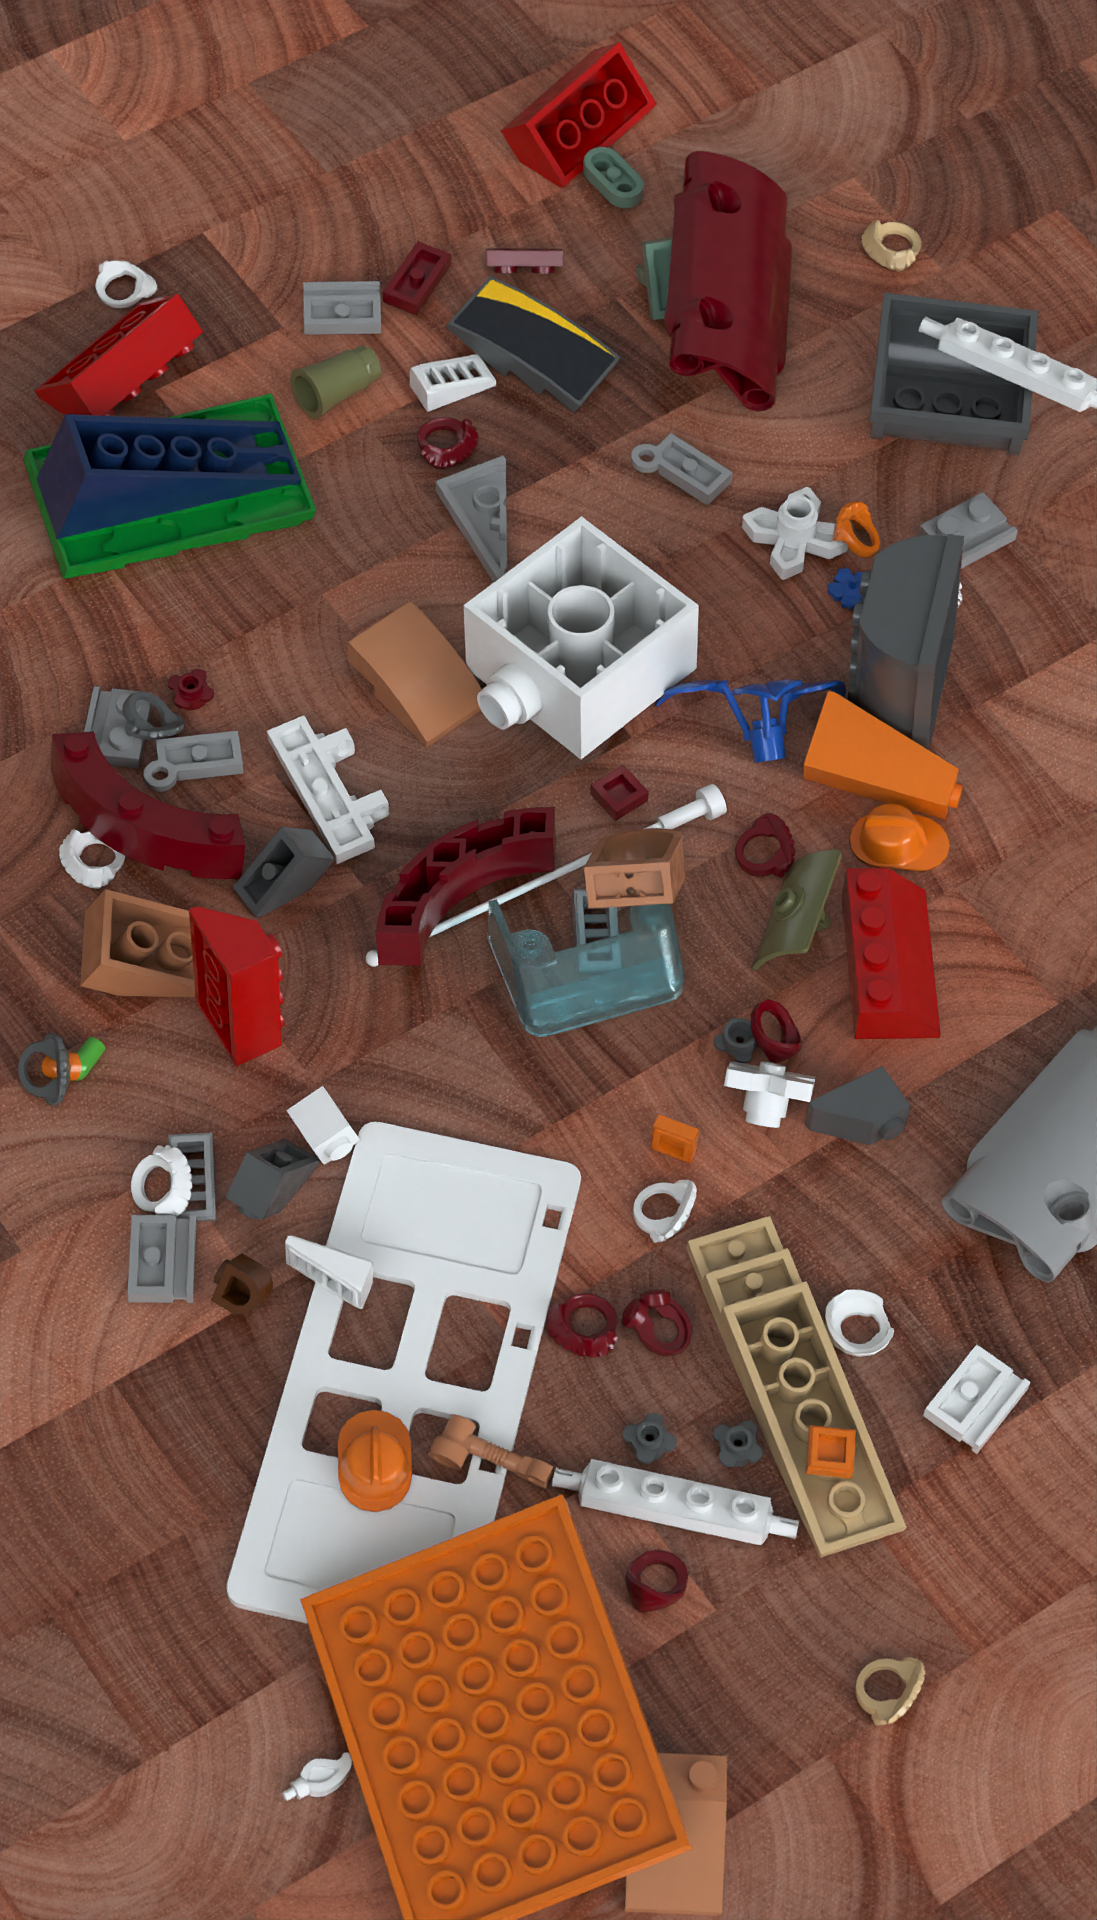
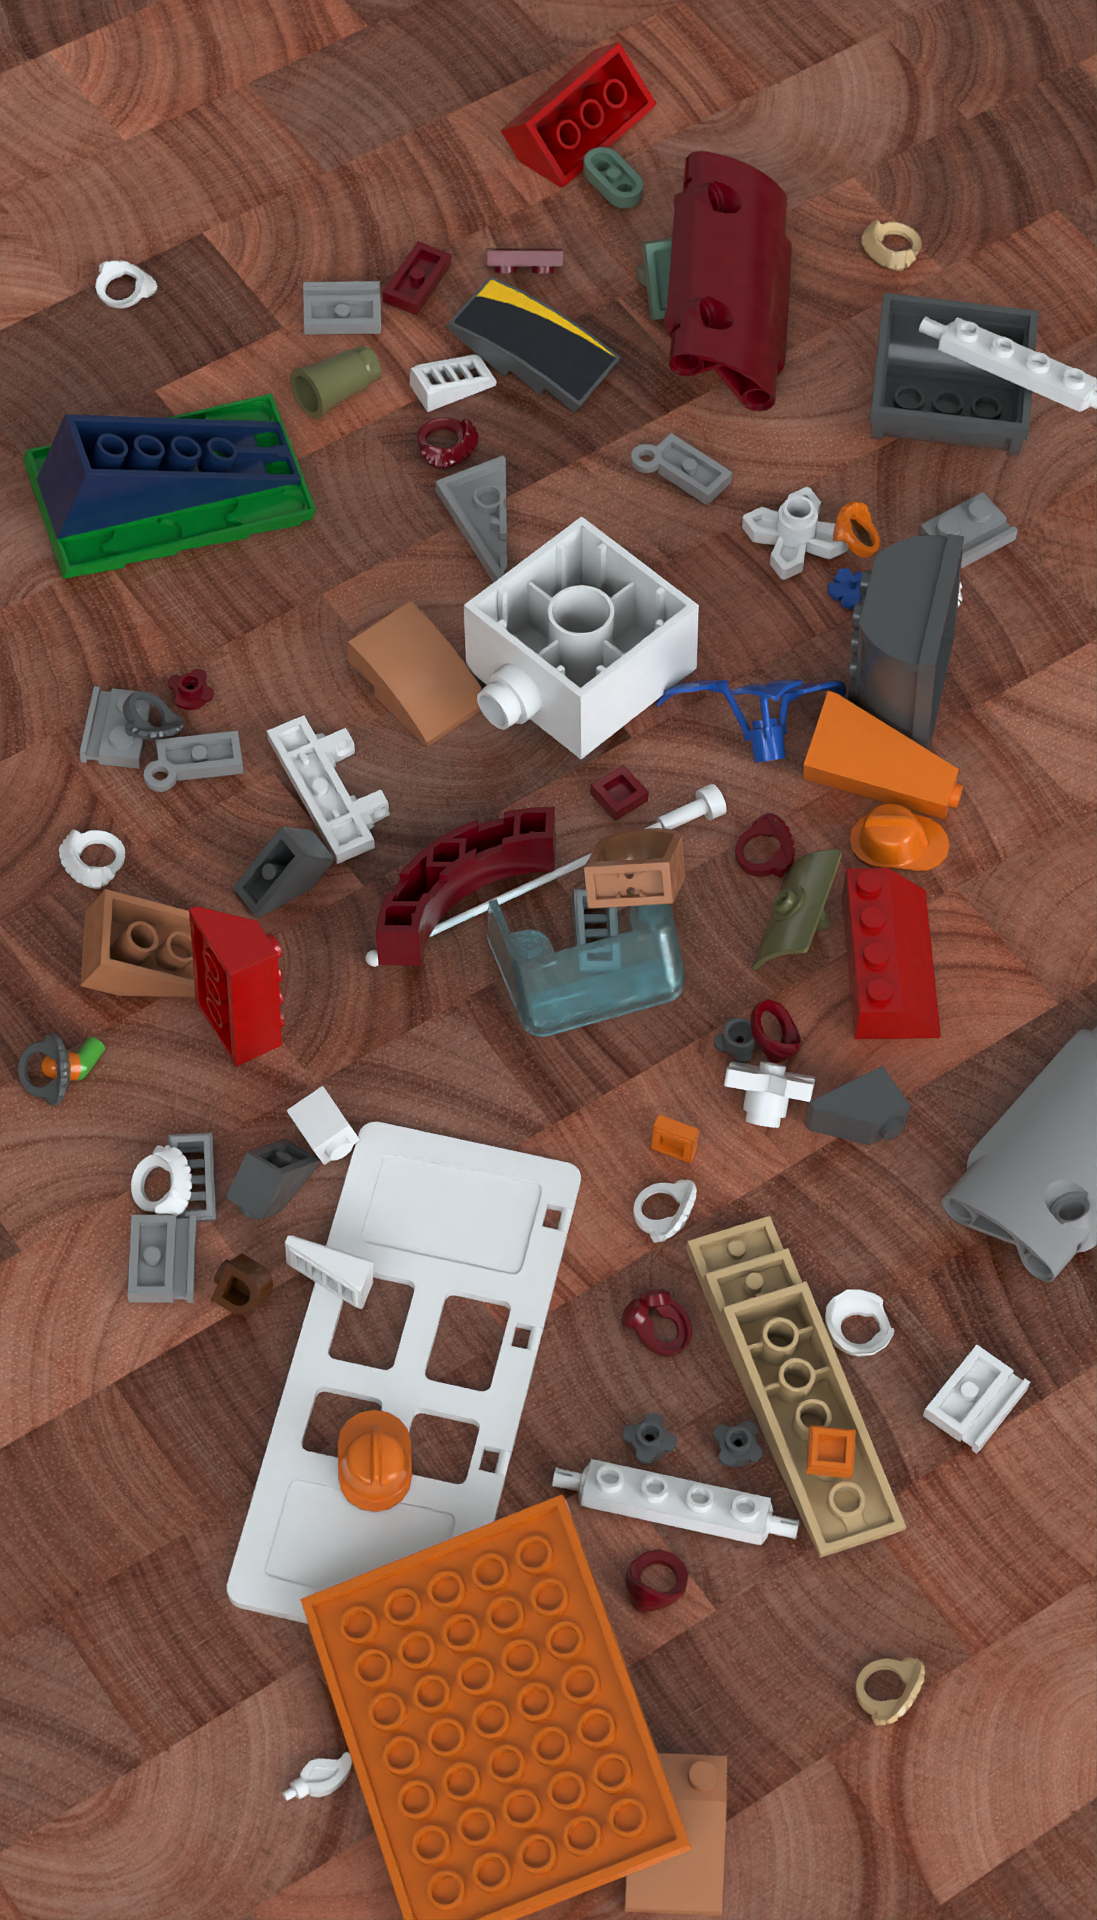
(122, 358): red slope -> none
(139, 824): dark red brick -> none
(458, 1442): nougat brick -> none
(592, 1346): dark red piece -> none

